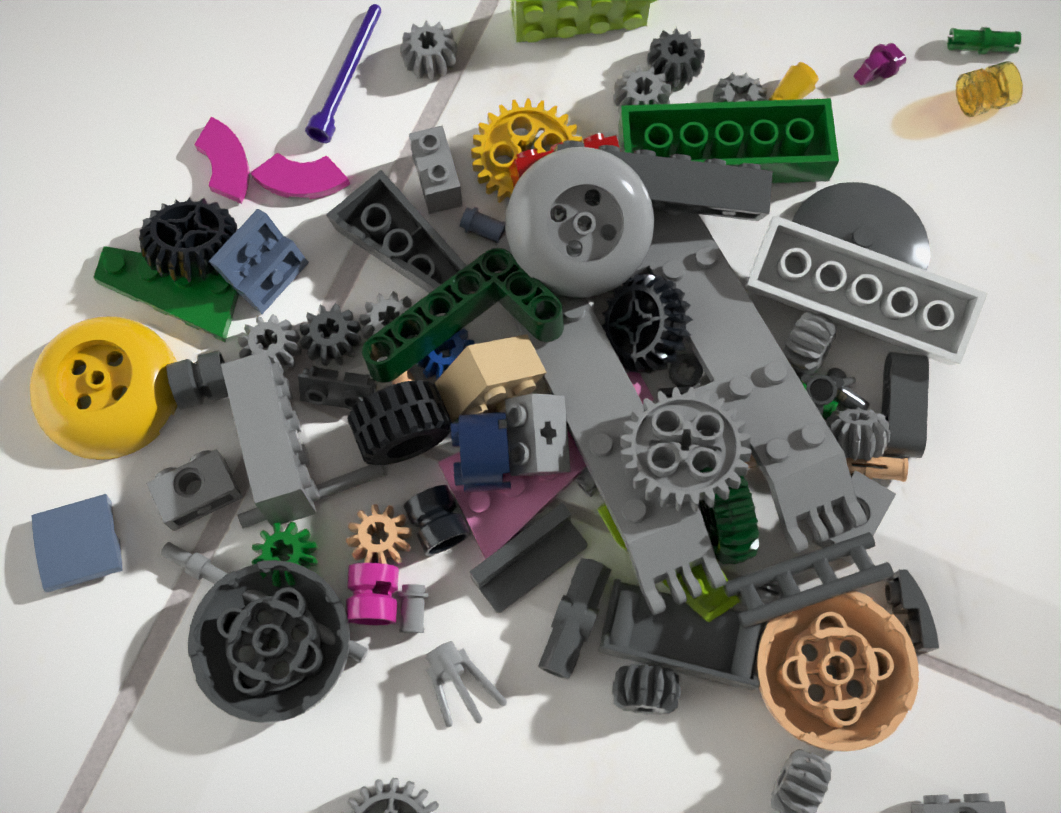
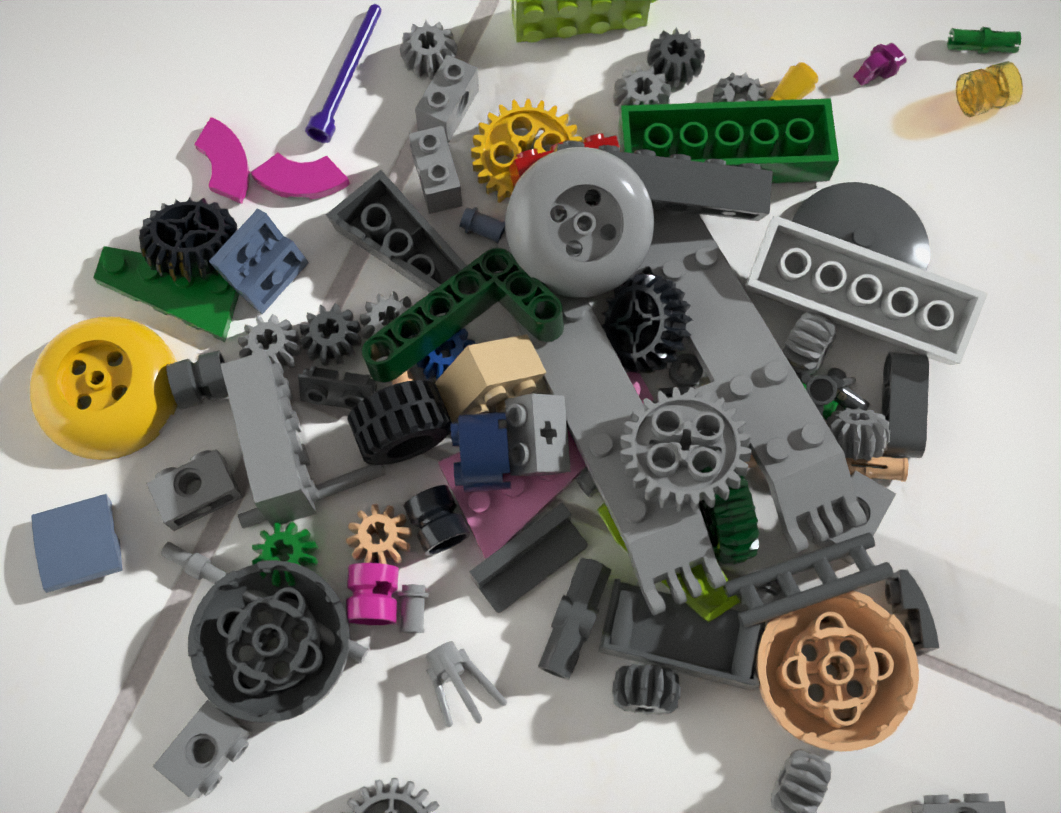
(181, 760): none -> light grey brick
(448, 96): none -> light grey brick

